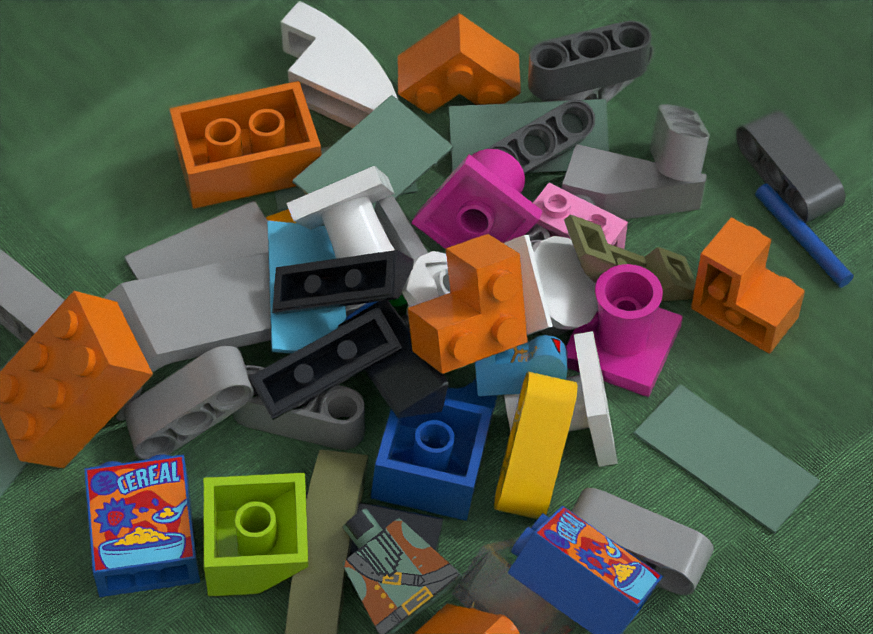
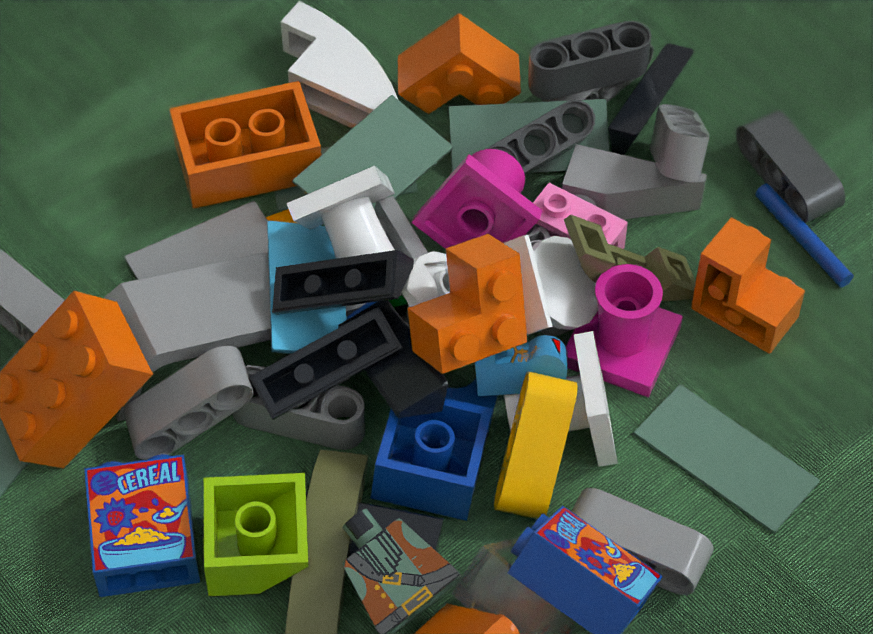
(647, 96): none -> black slope

